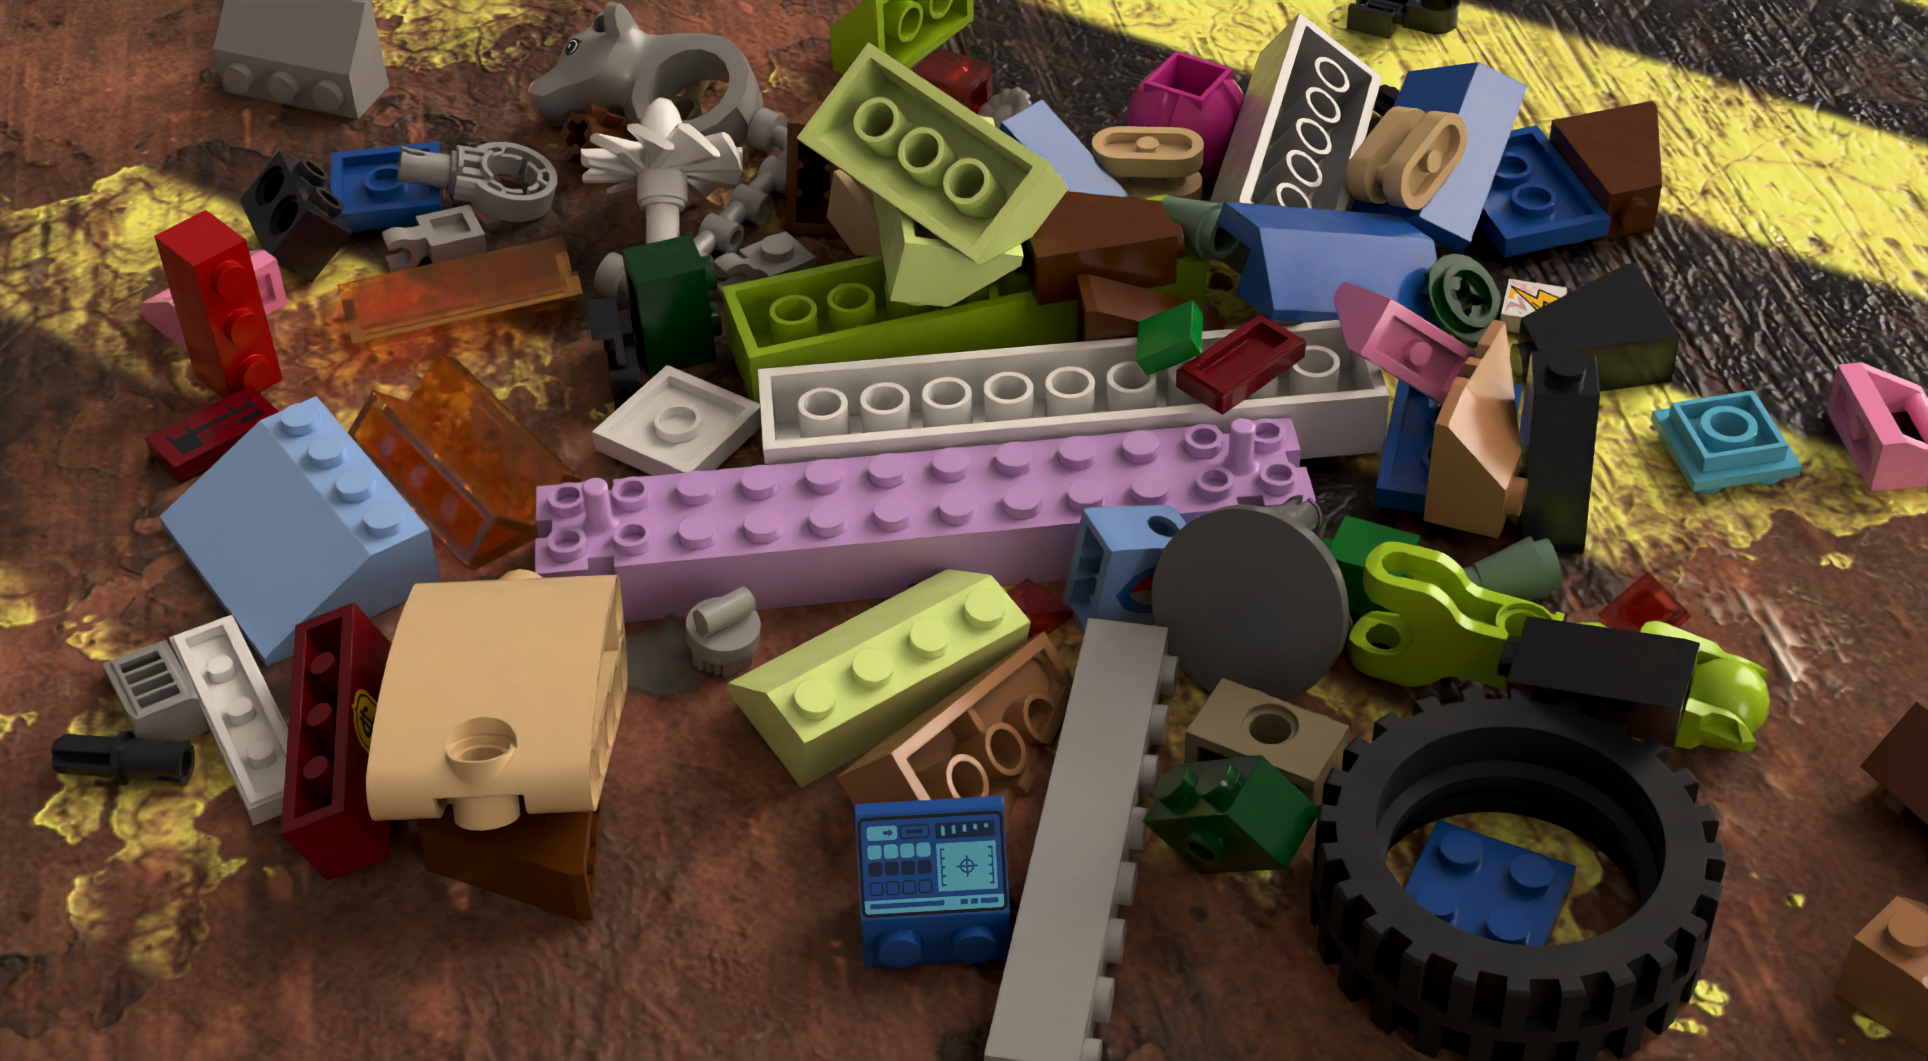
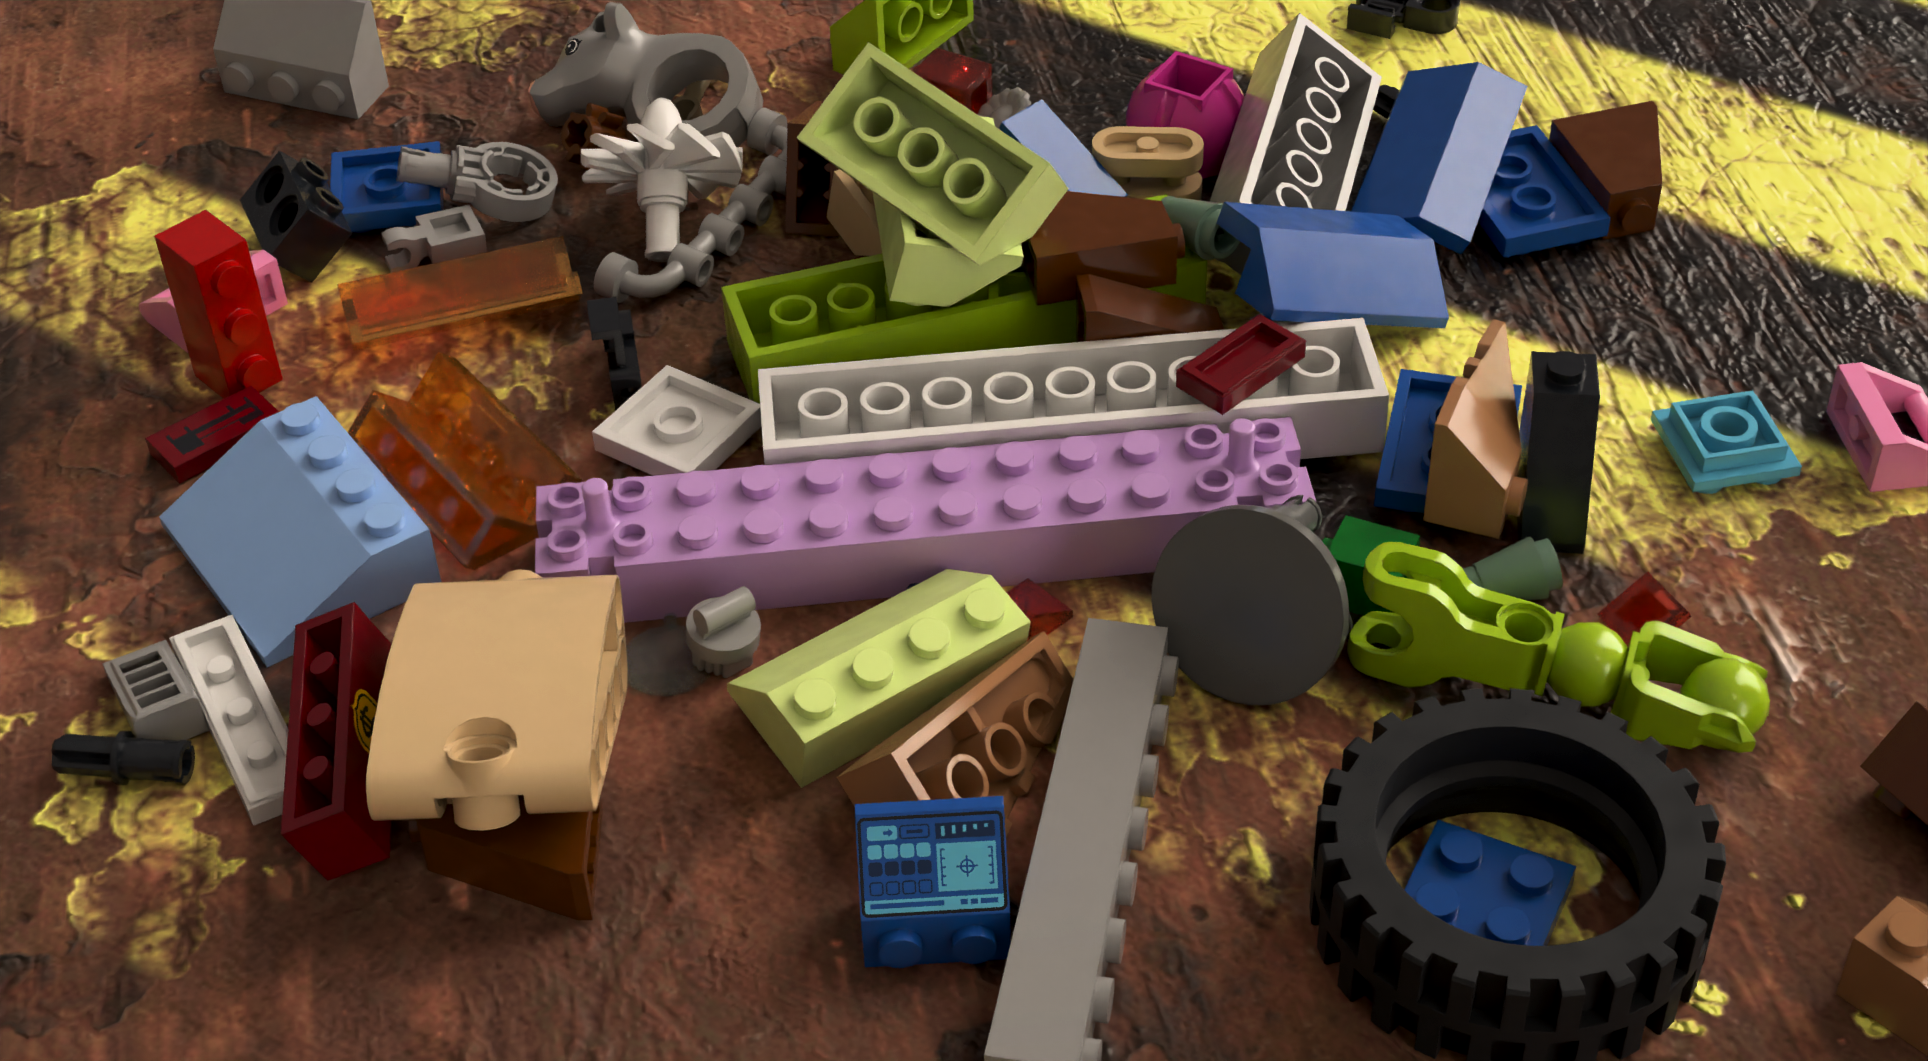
(672, 304): dark green brick -> none
(764, 259): light grey plate -> none
(1117, 562): medium blue torso -> none
(1169, 338): green tile -> none
(1231, 815): dark green brick -> none
(1251, 723): dark tan brick -> none
(1400, 341): bright pink tile -> none
(1406, 157): tan brick -> none
(1472, 286): dark green gear -> none
(1524, 298): tile -> none
(1606, 670): black slope -> none
(1607, 317): black slope -> none

